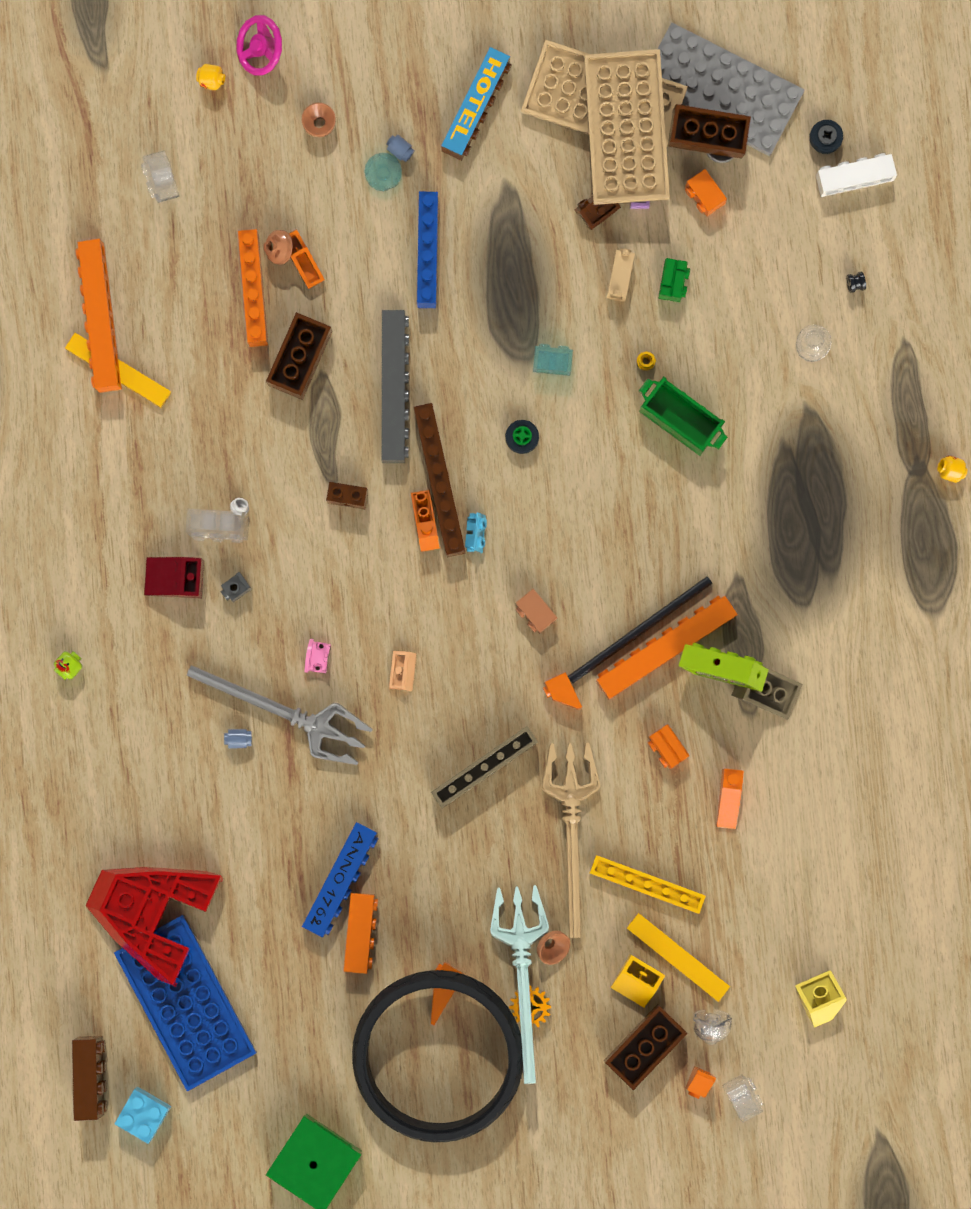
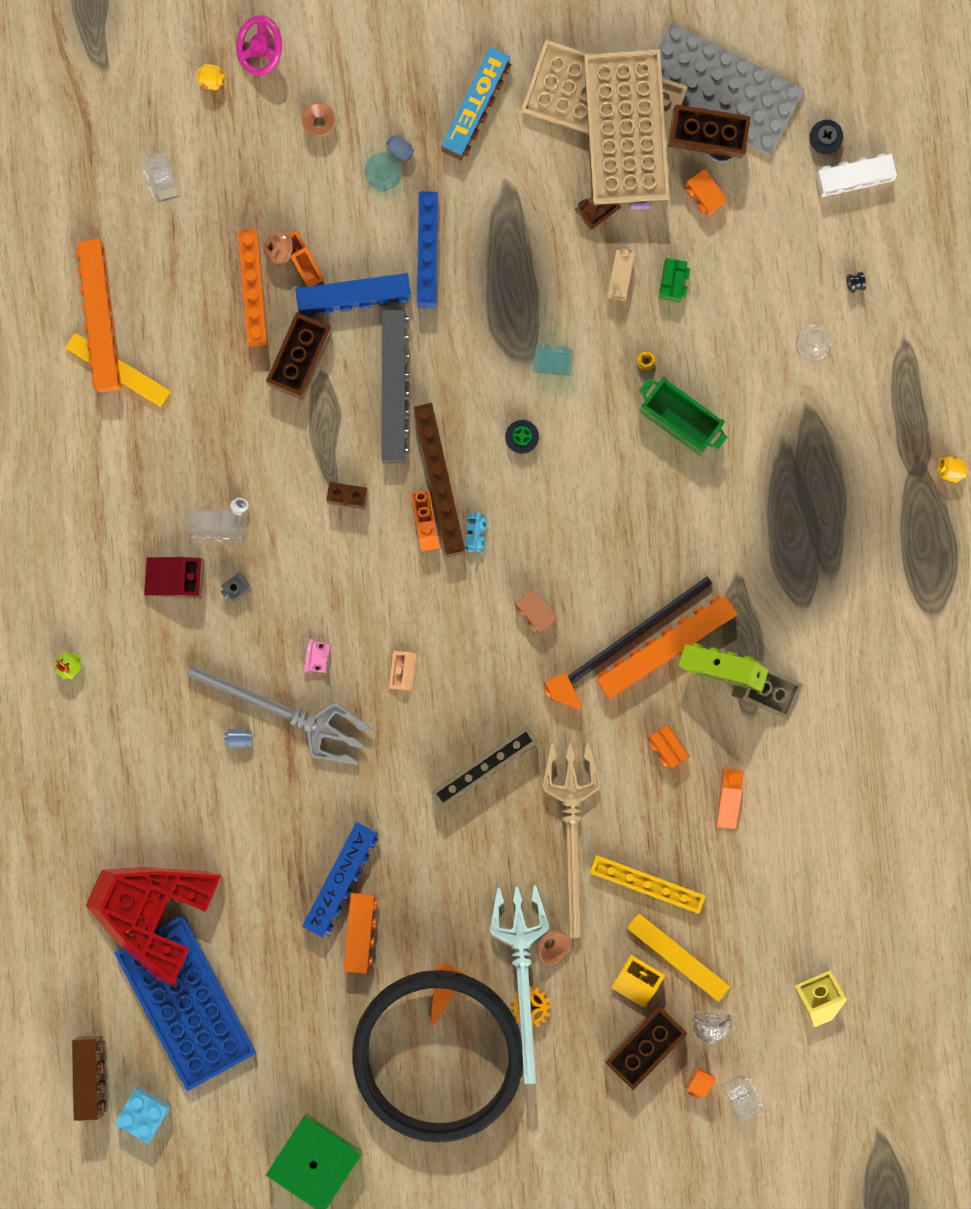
(353, 293): none -> blue brick

